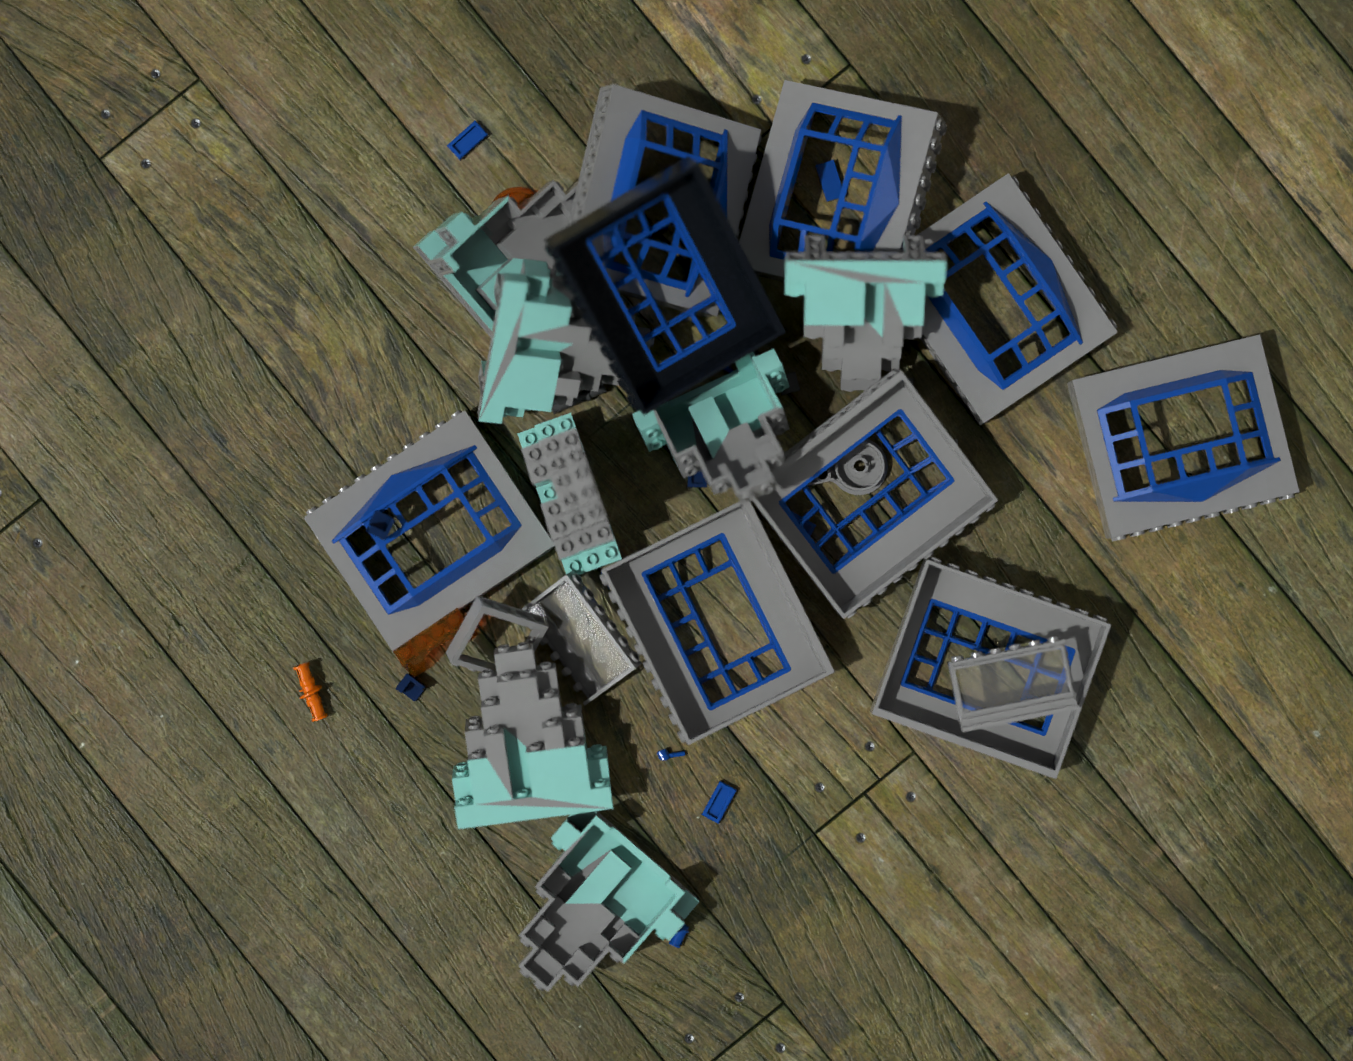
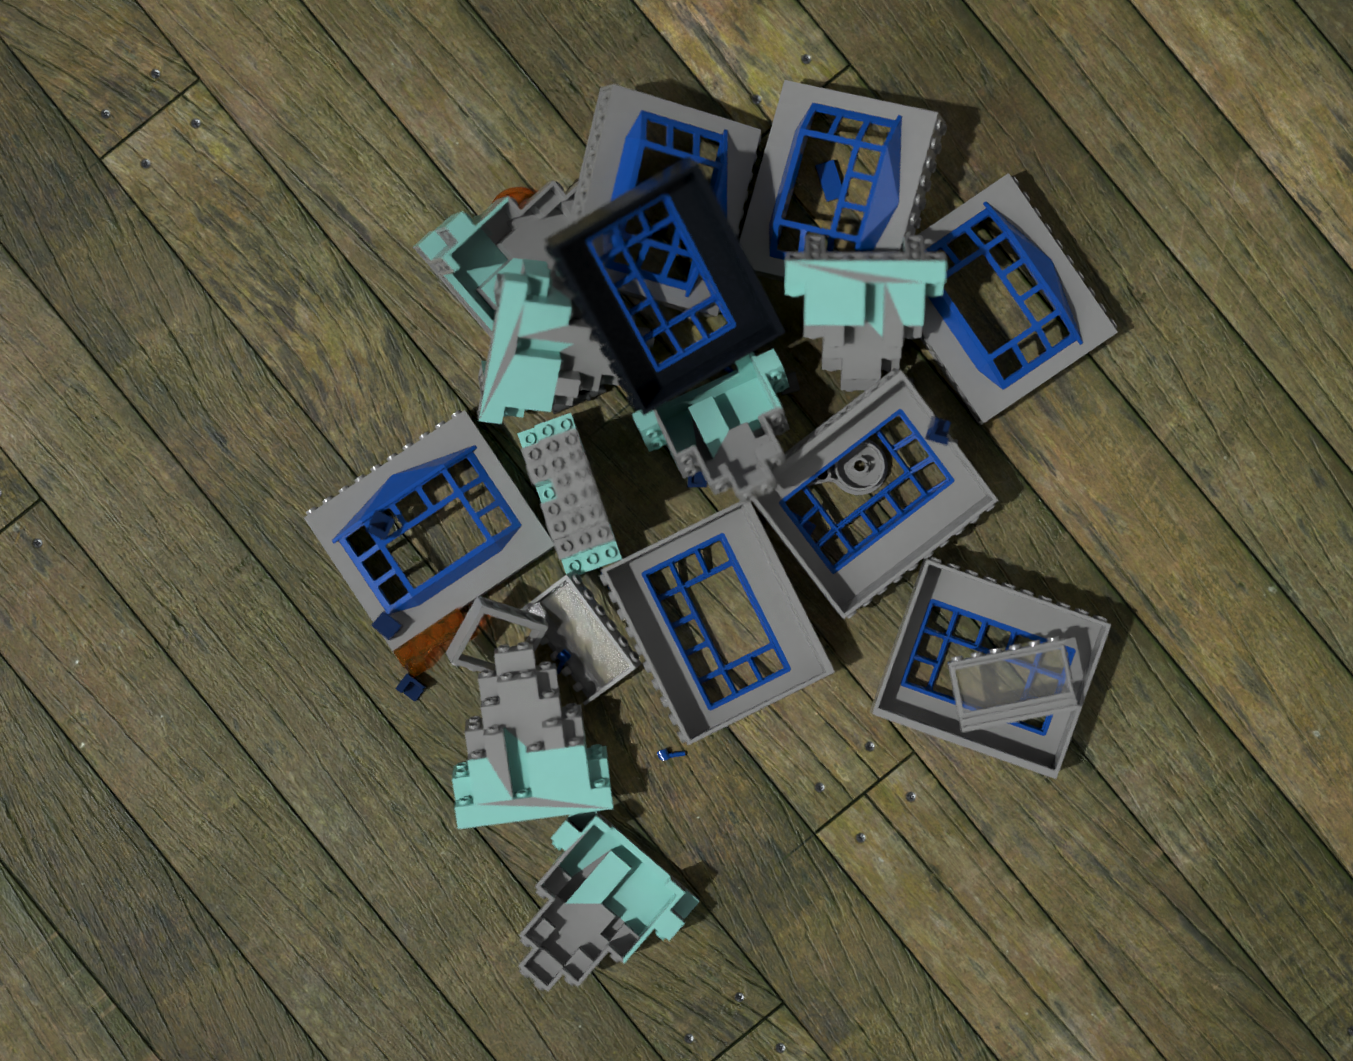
(310, 691): orange piece -> none
(386, 625): none -> dark blue panel
(467, 140): blue tile -> none
(563, 656): none -> blue hand
(677, 939): blue pin -> none
(719, 802): blue tile -> none
(938, 430): none -> dark blue panel
(1194, 495): light grey panel -> none

